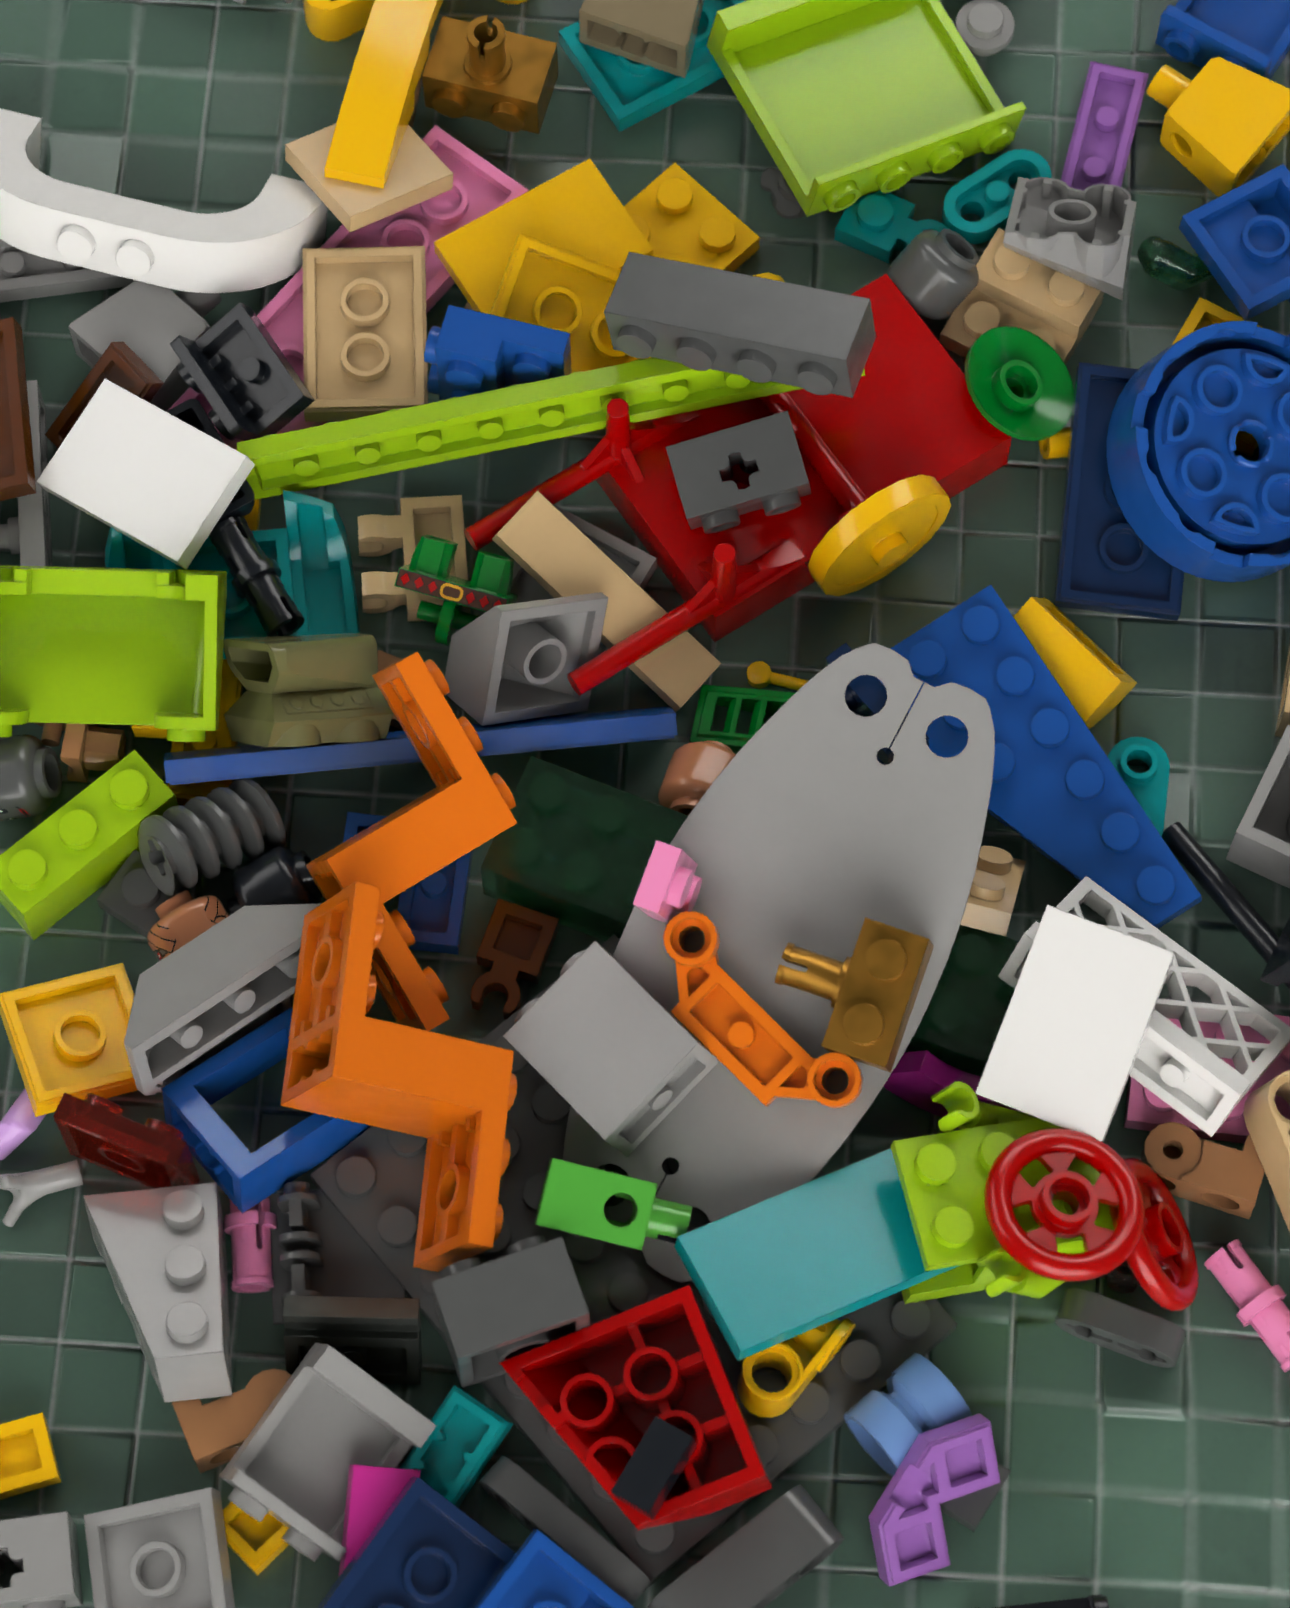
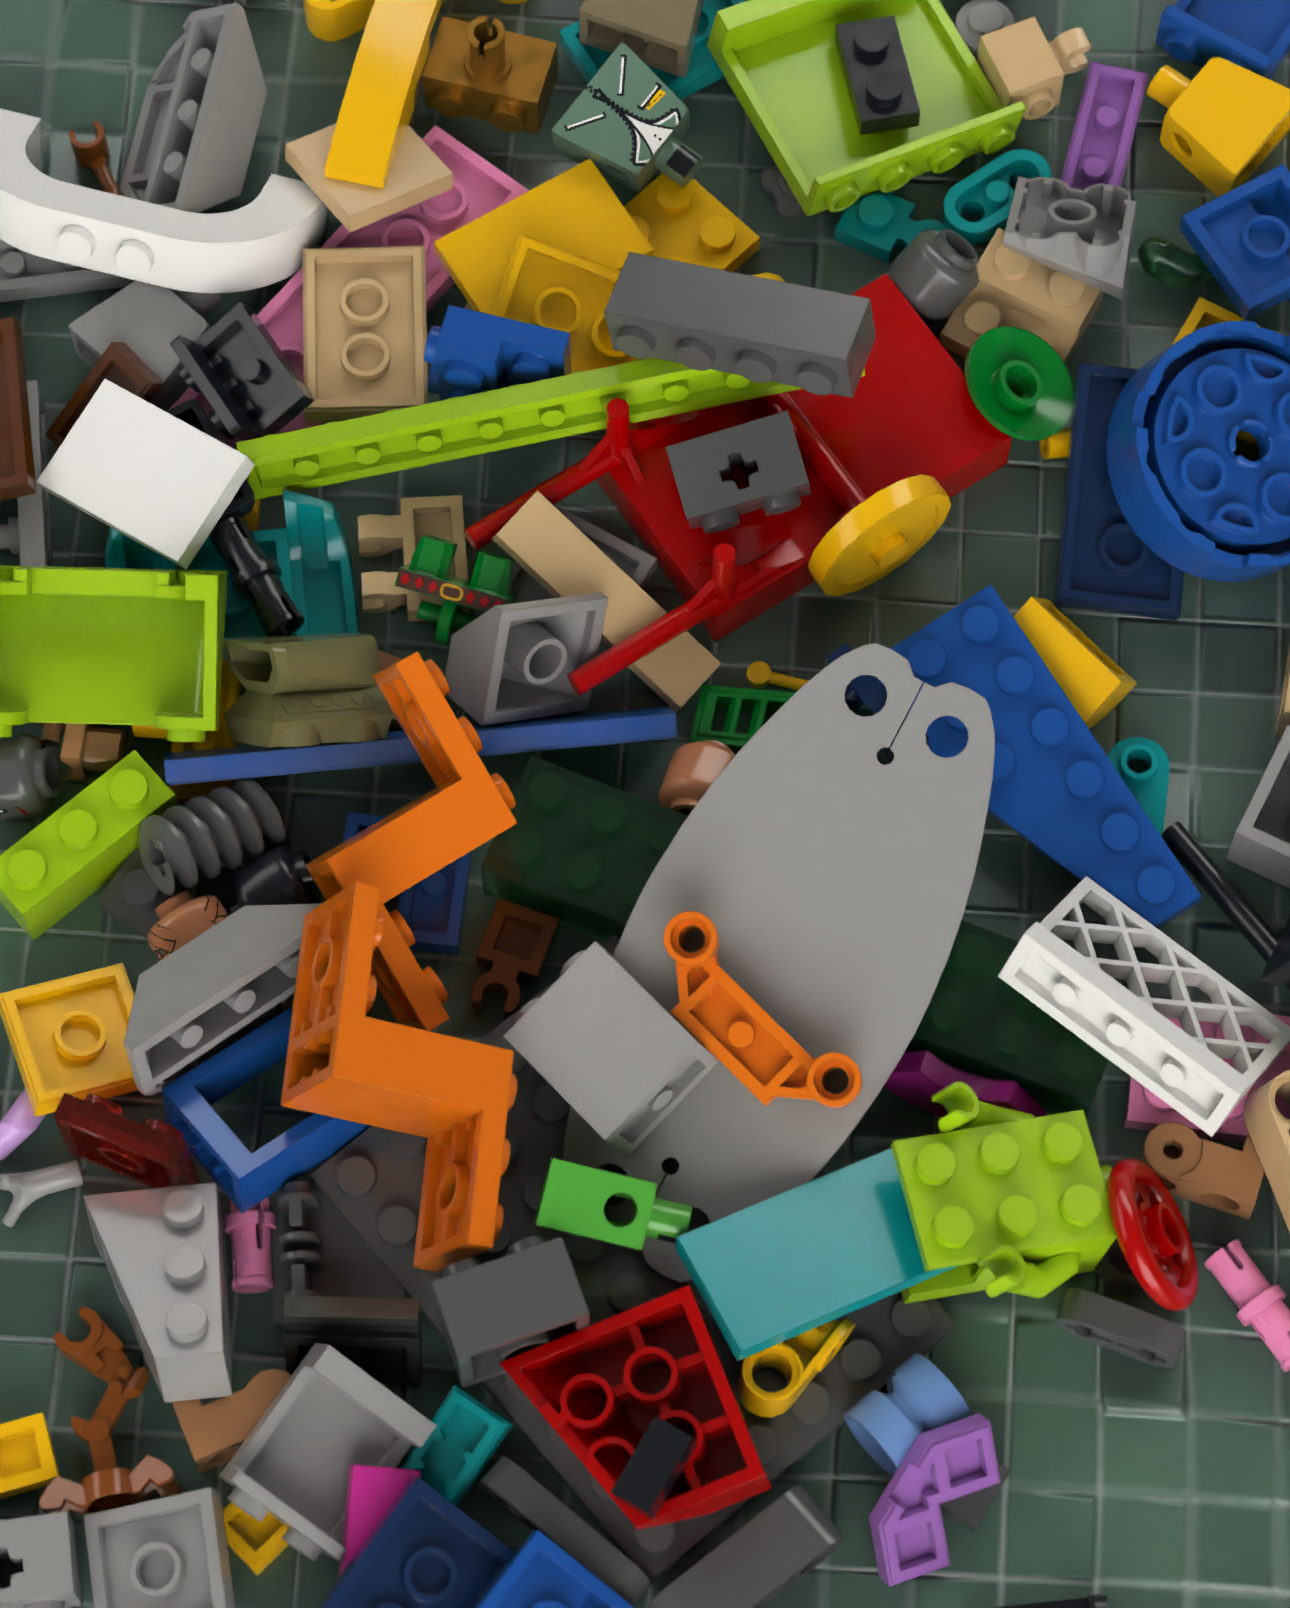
(95, 156): none -> dark orange hand
(109, 1485): none -> dark orange piece
(199, 116): none -> light grey wedge
(628, 125): none -> sand green torso
(668, 883): bright pink plate -> none
(868, 991): pearl gold brick -> none
(877, 75): none -> black plate
(993, 891): tan plate -> none
(1028, 67): none -> tan brick
(1038, 1248): red plate -> none
(1075, 1023): white tile -> none

